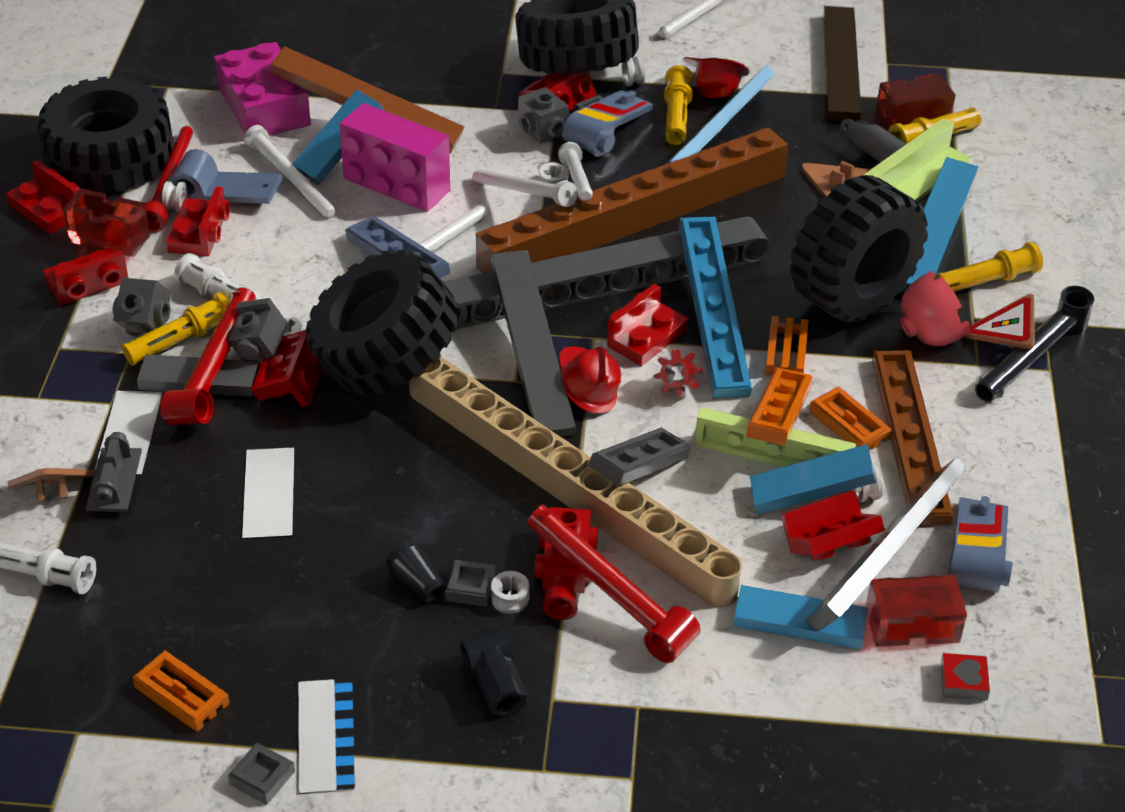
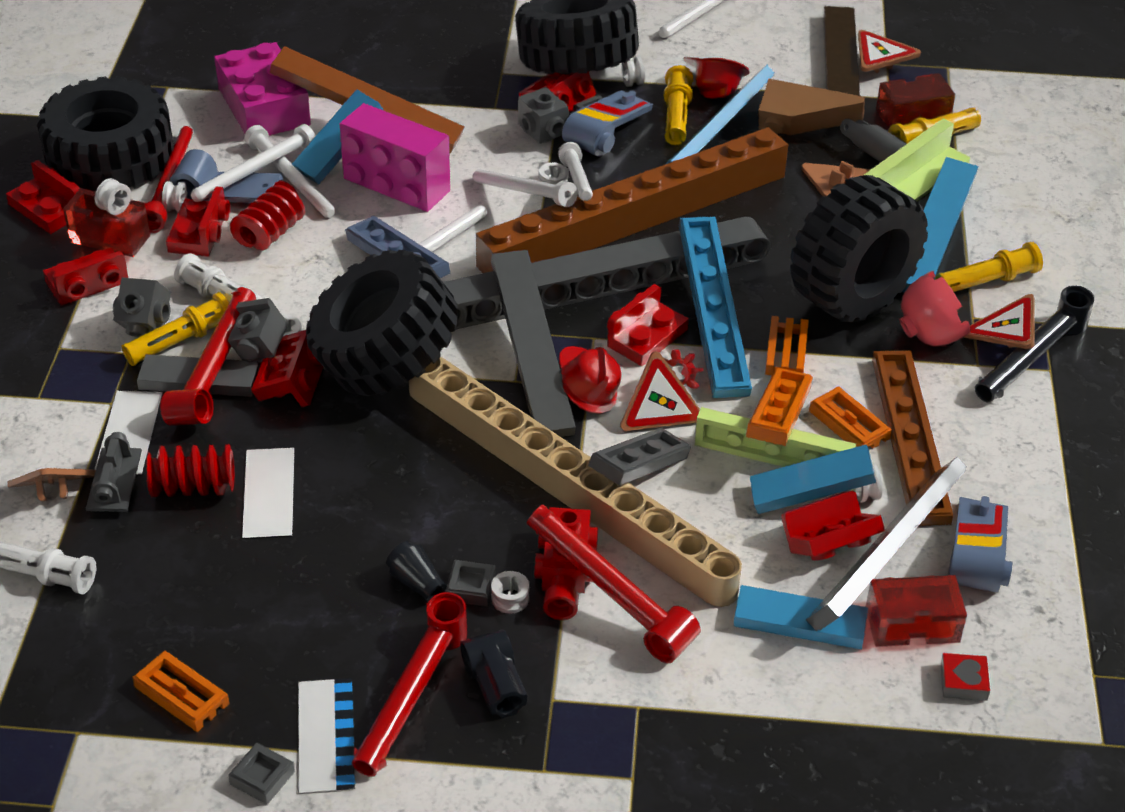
(112, 196): none -> white bush
(190, 471): none -> red piece
(268, 216): none -> red piece
(302, 137): none -> white bar
(445, 630): none -> red piece
(659, 399): none -> piece
(802, 108): none -> medium nougat slope
(882, 52): none -> piece

